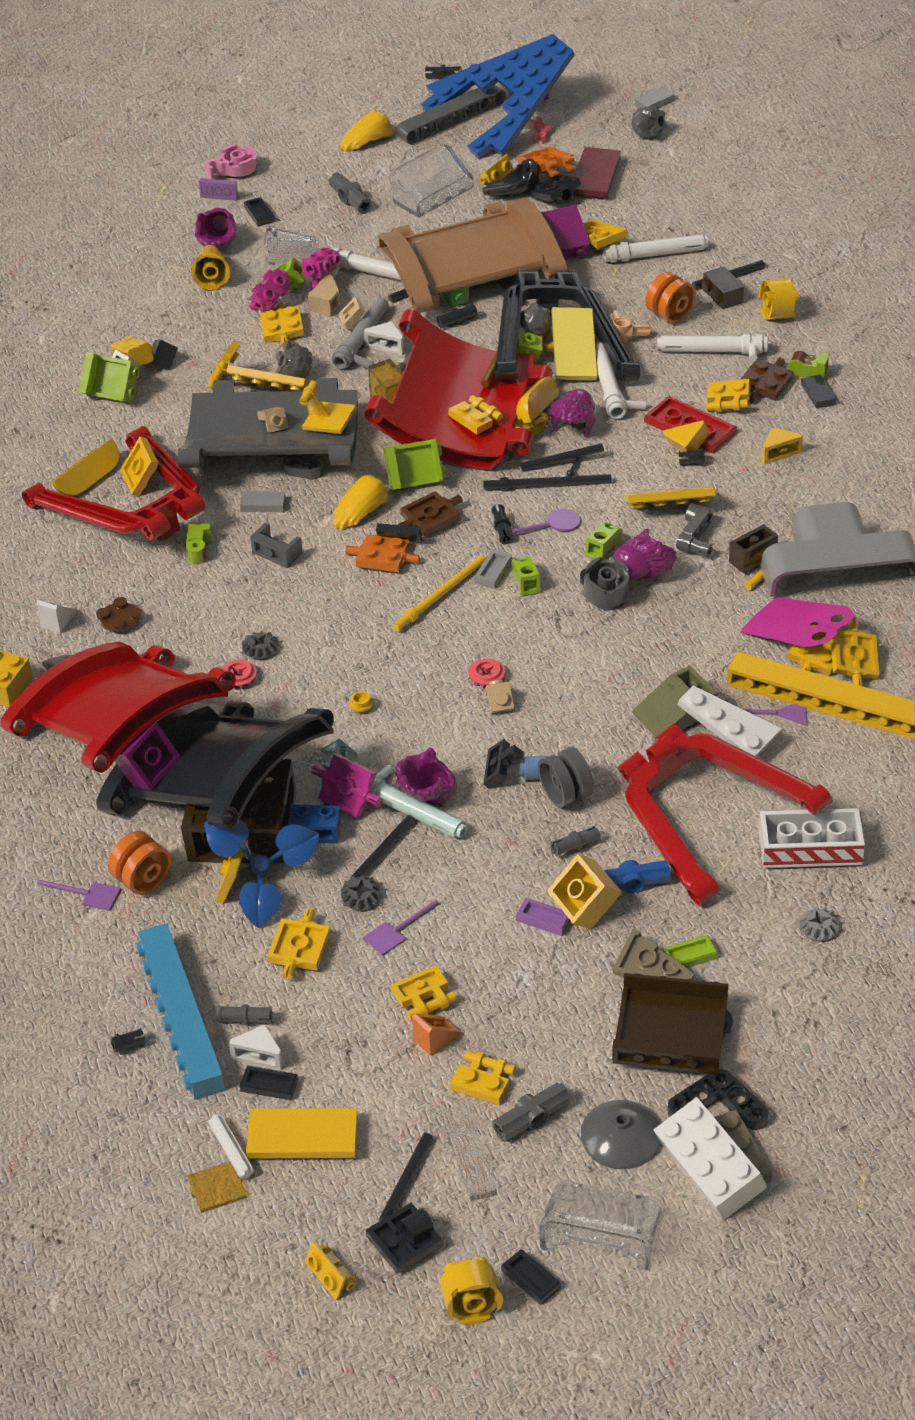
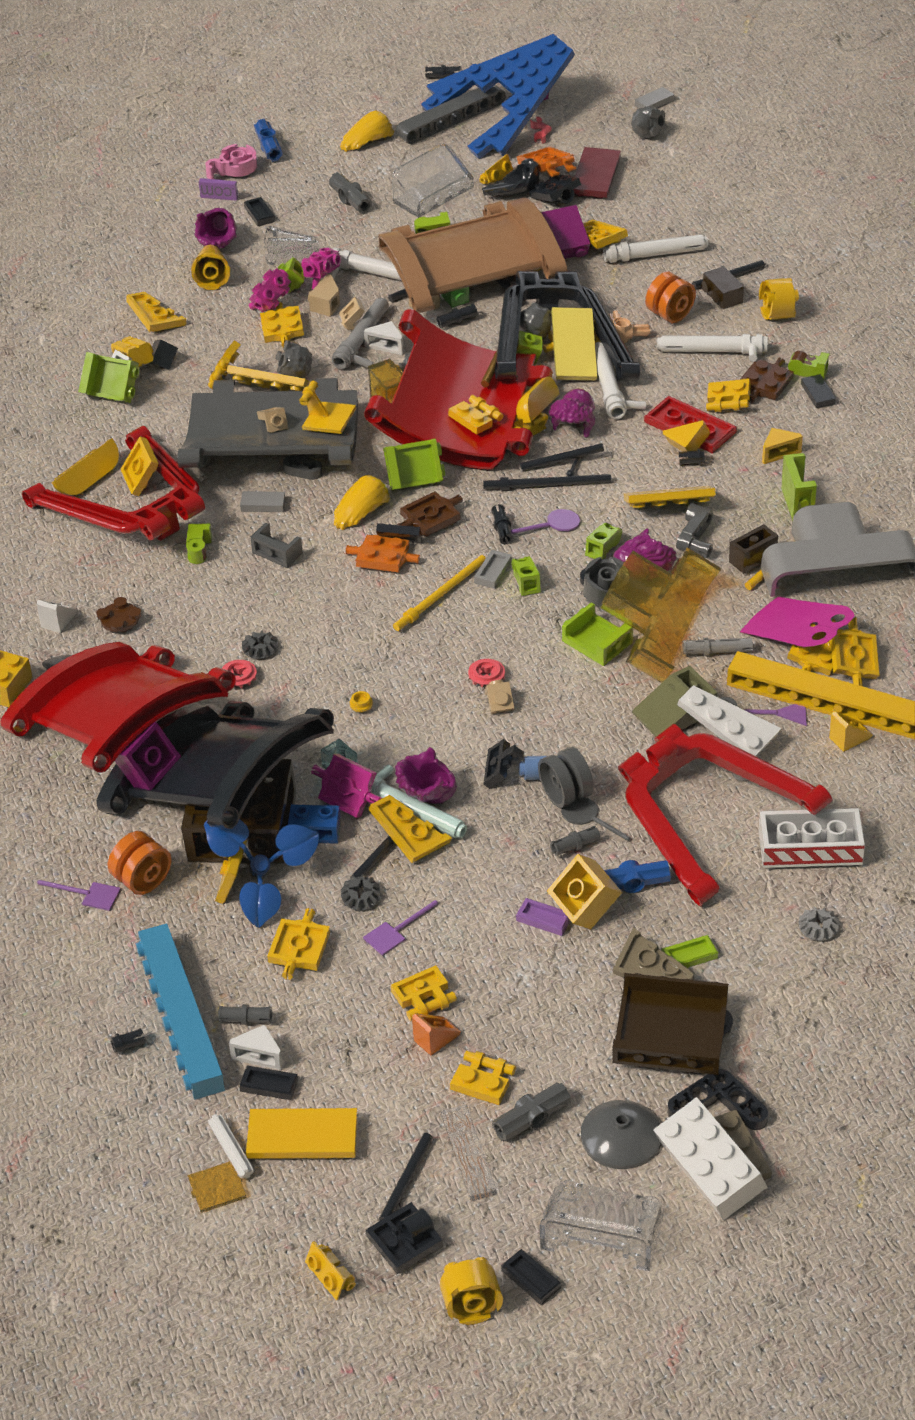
(152, 313): none -> yellow wing
(268, 140): none -> blue piece
(409, 832): none -> yellow wing
(429, 223): none -> lime leg
(584, 812): none -> dark grey piece
(595, 635): none -> lime panel
(658, 606): none -> clear yellow piece
(717, 646): none -> light grey pin
(795, 490): none -> lime panel
(847, 731): none -> yellow slope

